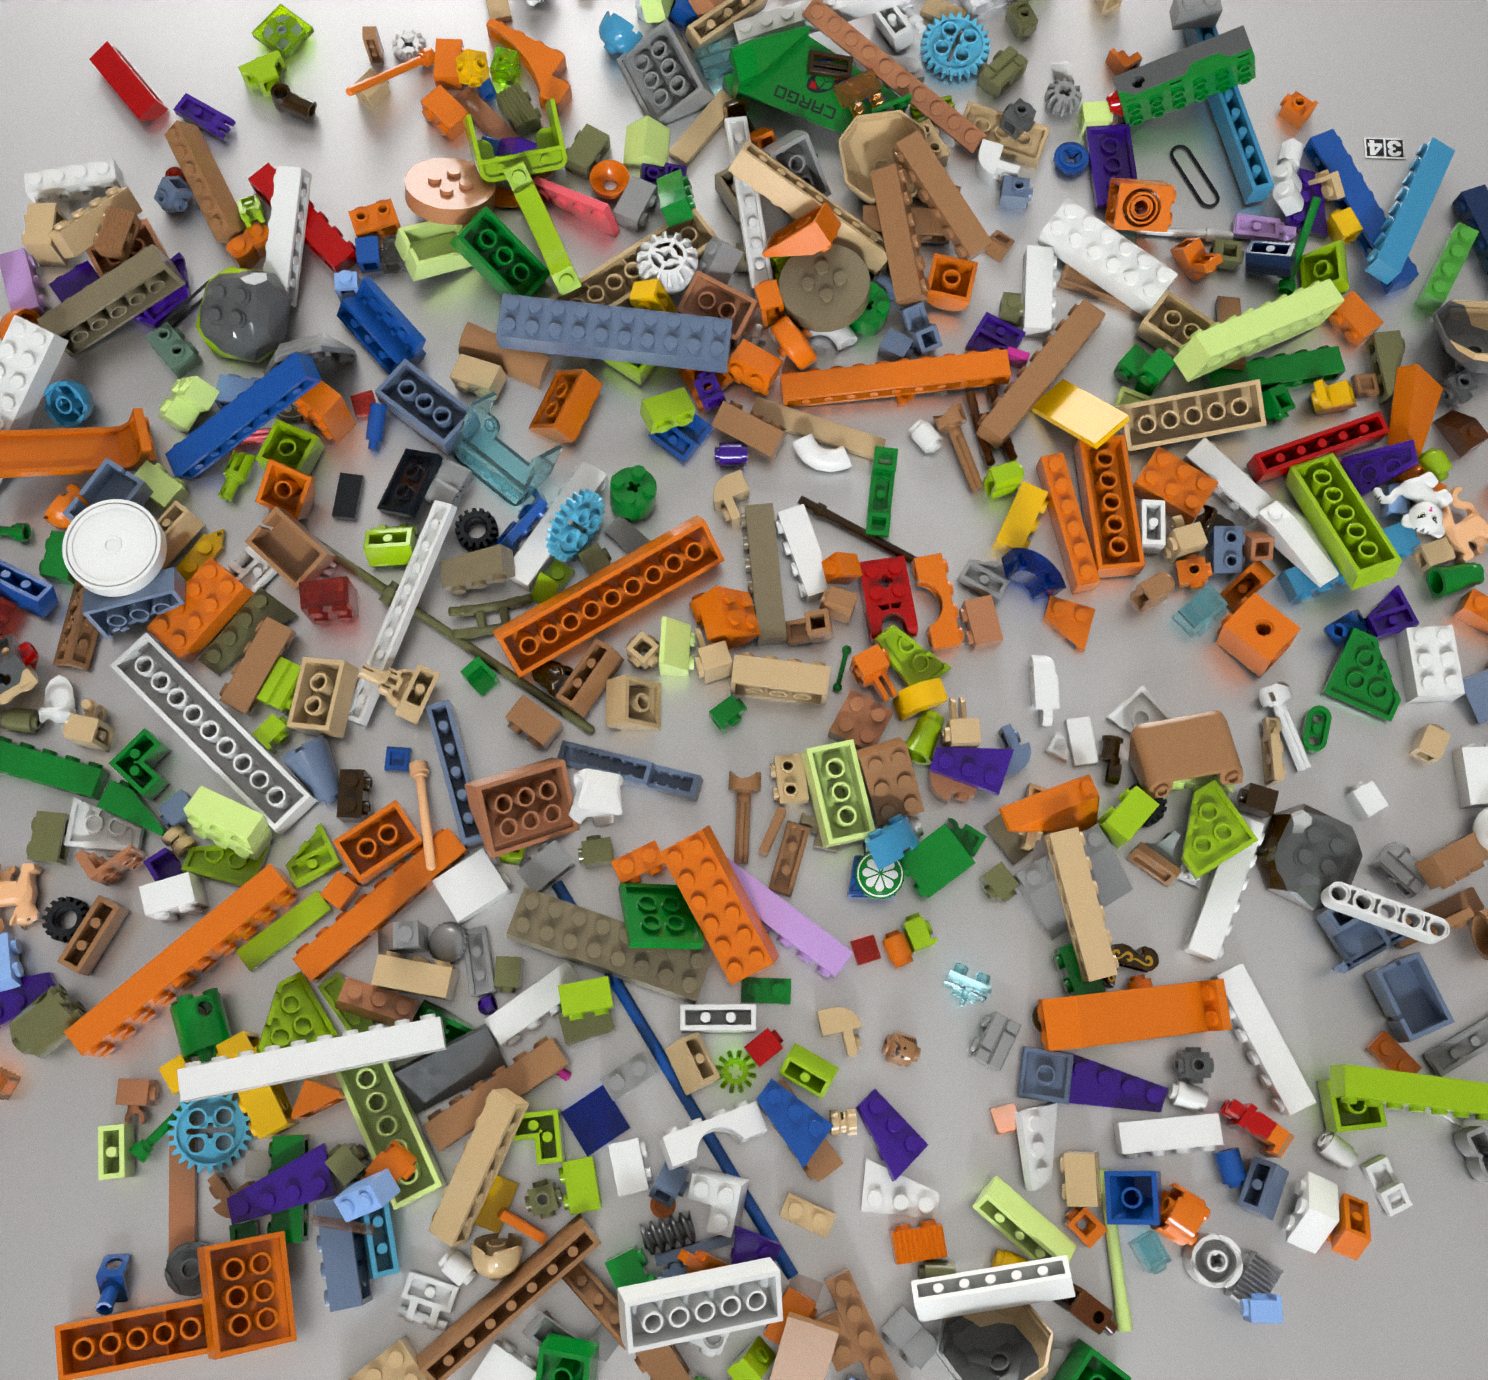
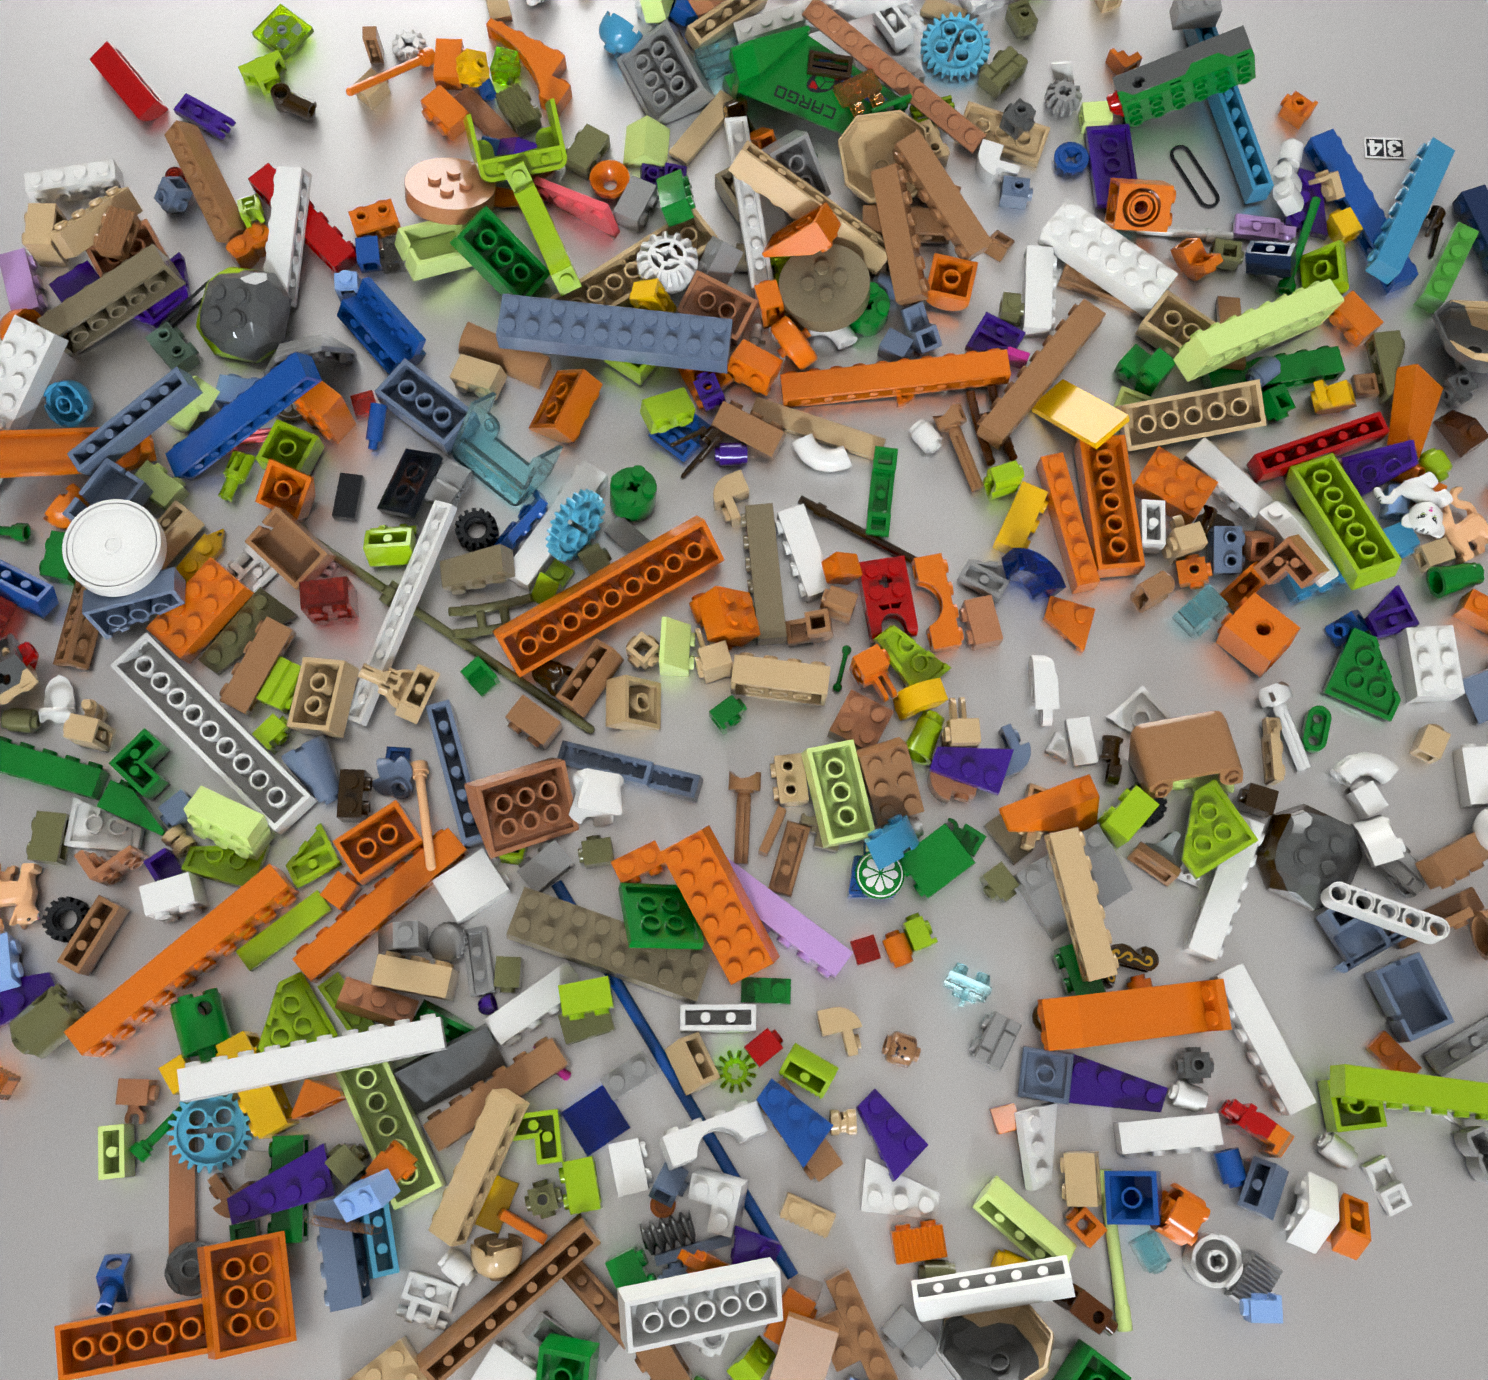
(136, 421): none -> sand blue brick
(392, 774): none -> sand blue plate
(708, 440): none -> dark brown plant
(1264, 369): none -> sand blue brick
(1292, 558): none -> nougat brick
(1364, 764): none -> white cylinder
(1378, 840): none -> white brick
(1434, 221): none -> dark brown plant

